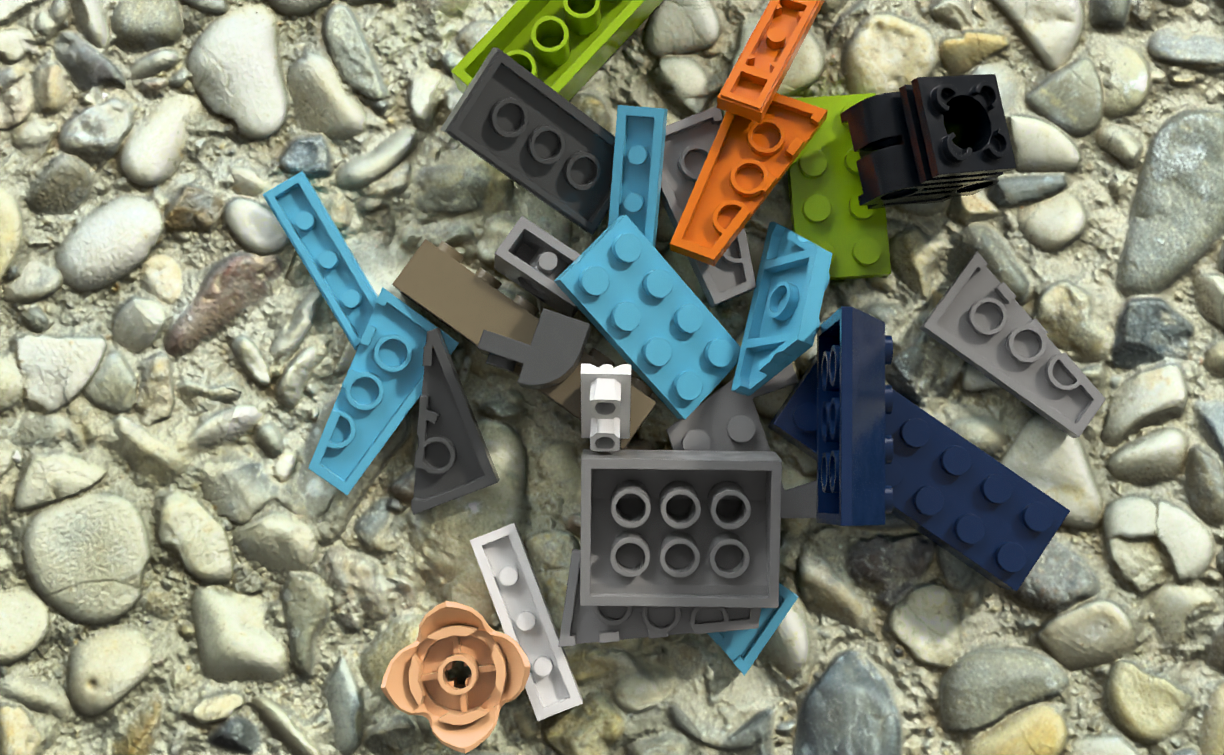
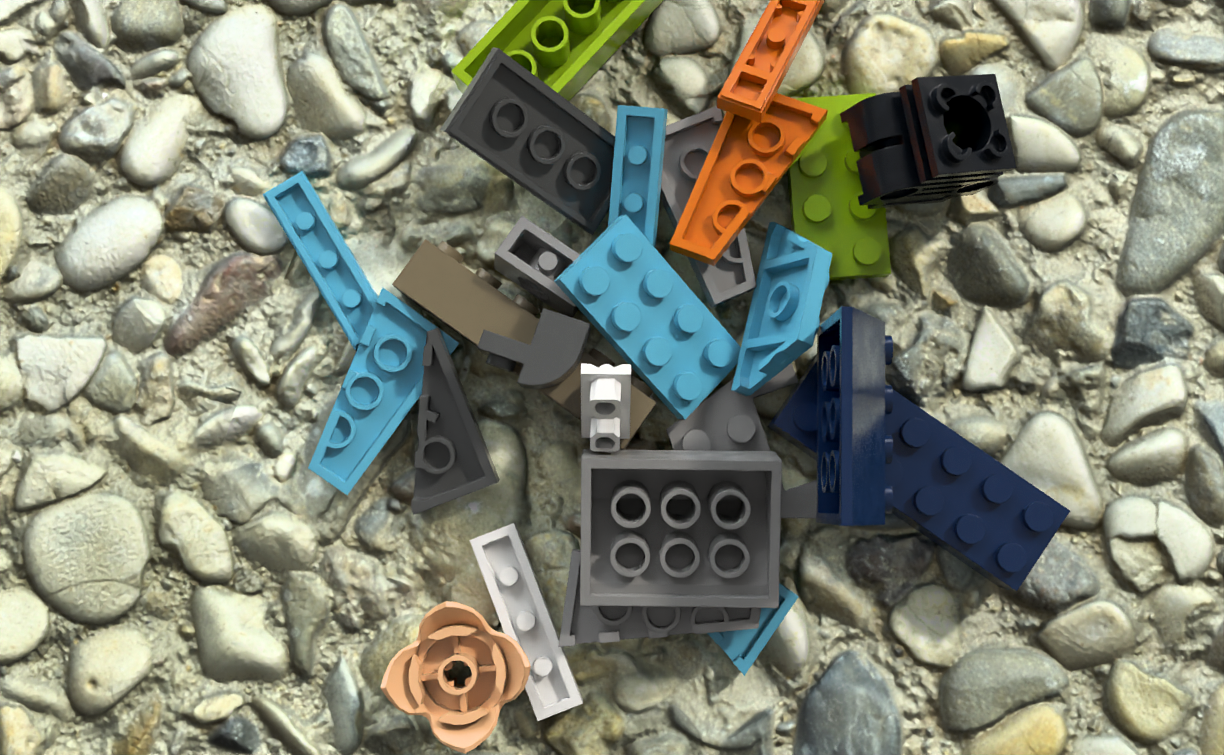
(999, 339): light grey wing -> none

